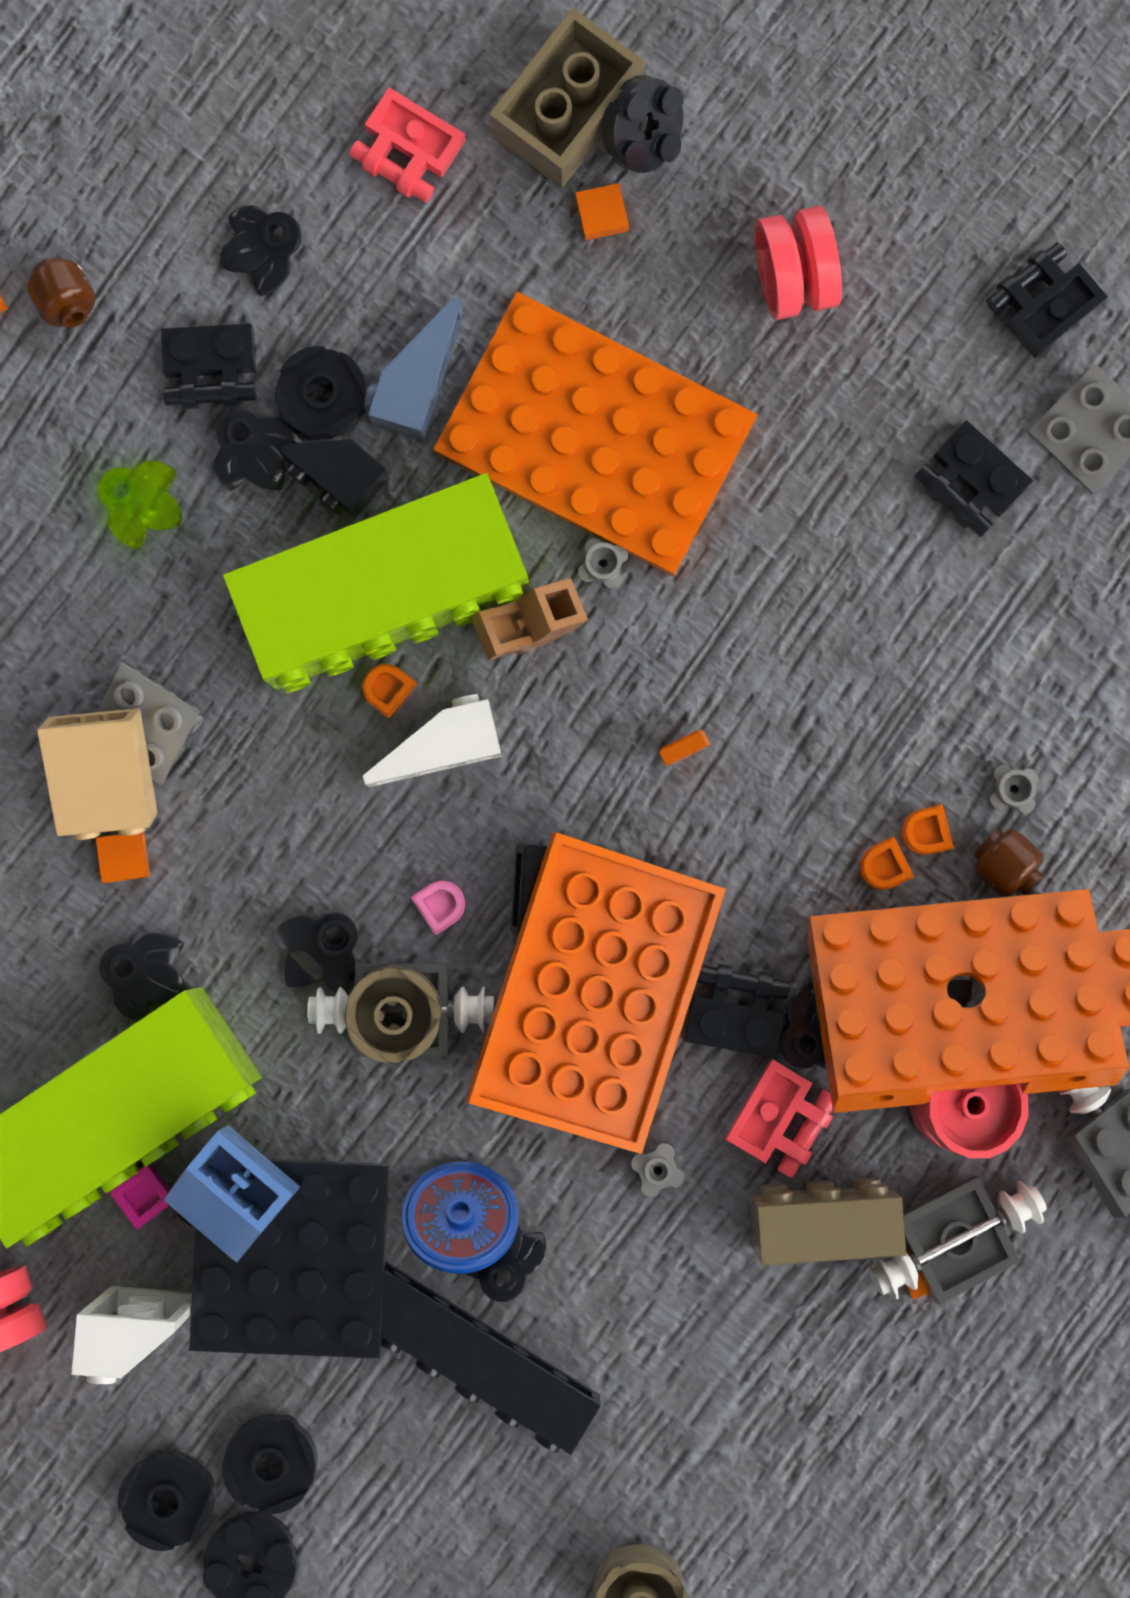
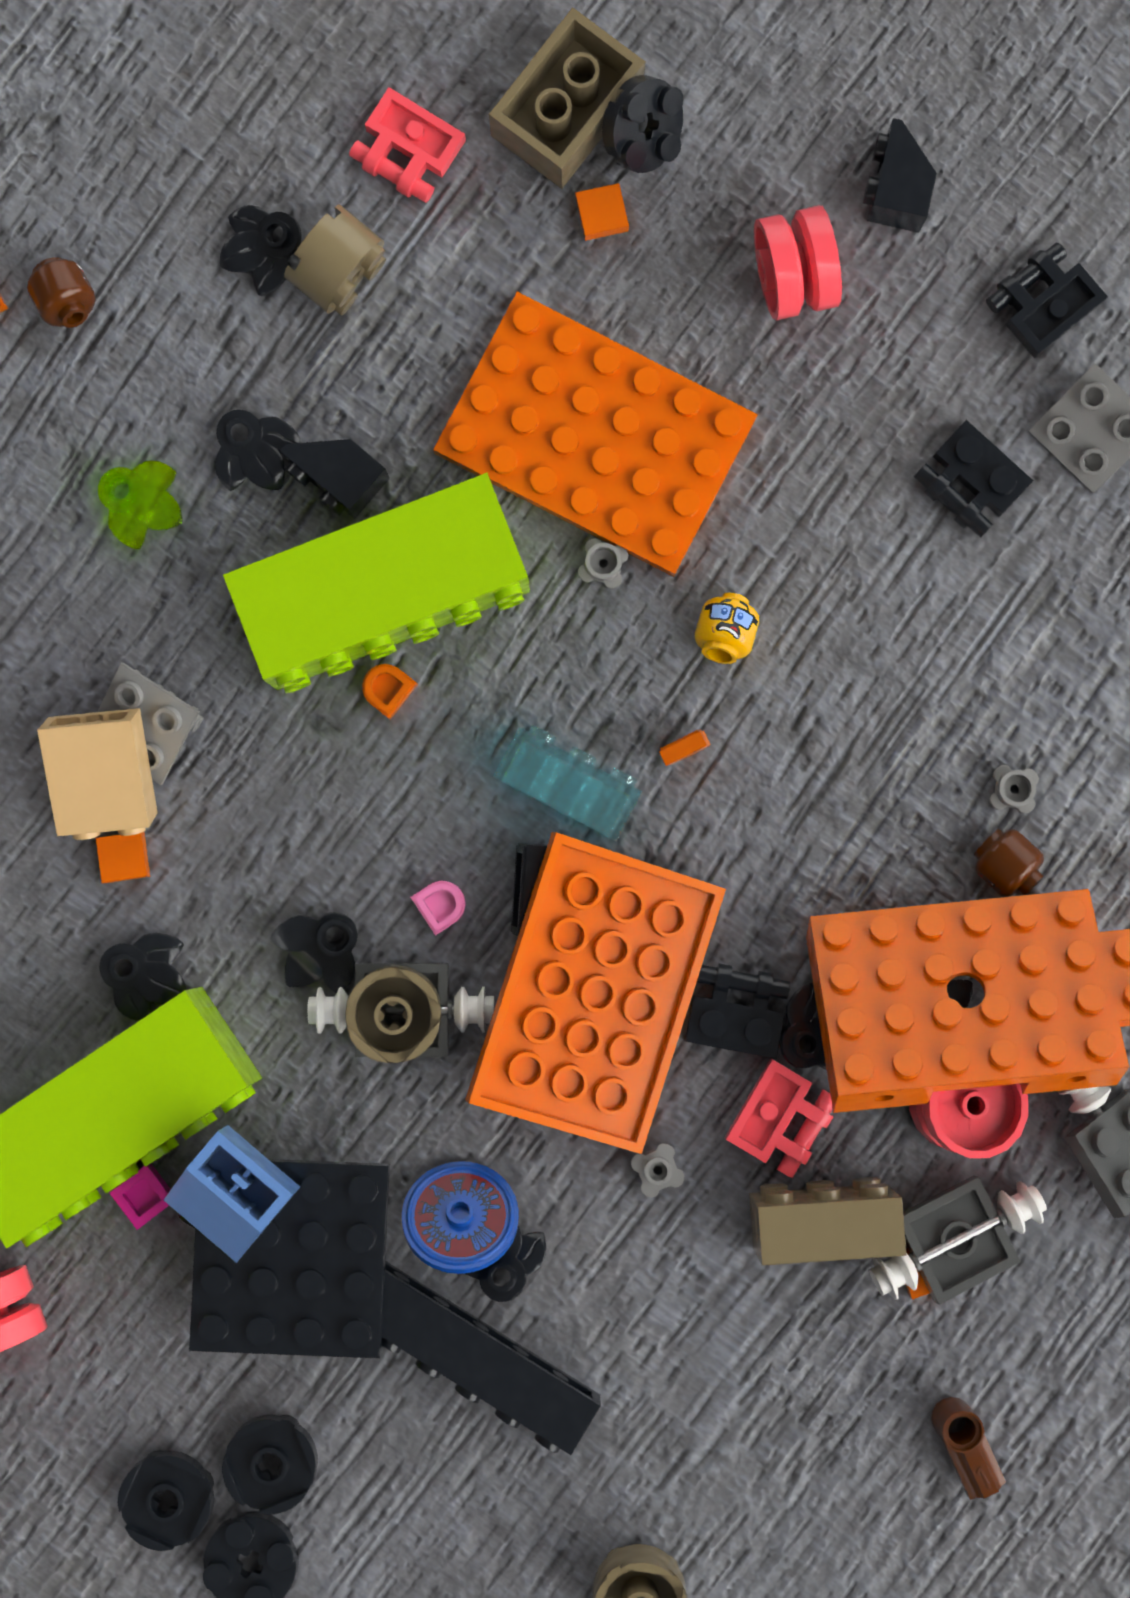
(124, 1329): white slope -> none
(206, 352): black plate -> none
(329, 368): black plate -> none
(335, 260): none -> dark tan brick
(413, 379): sand blue slope -> none
(445, 742): white slope -> none
(531, 621): medium nougat brick -> none
(568, 782): none -> clear light blue brick
(726, 628): none -> yellow head
(884, 865): orange tile -> none
(903, 183): none -> black slope
(927, 831): orange tile -> none
(968, 1449): none -> reddish brown piece

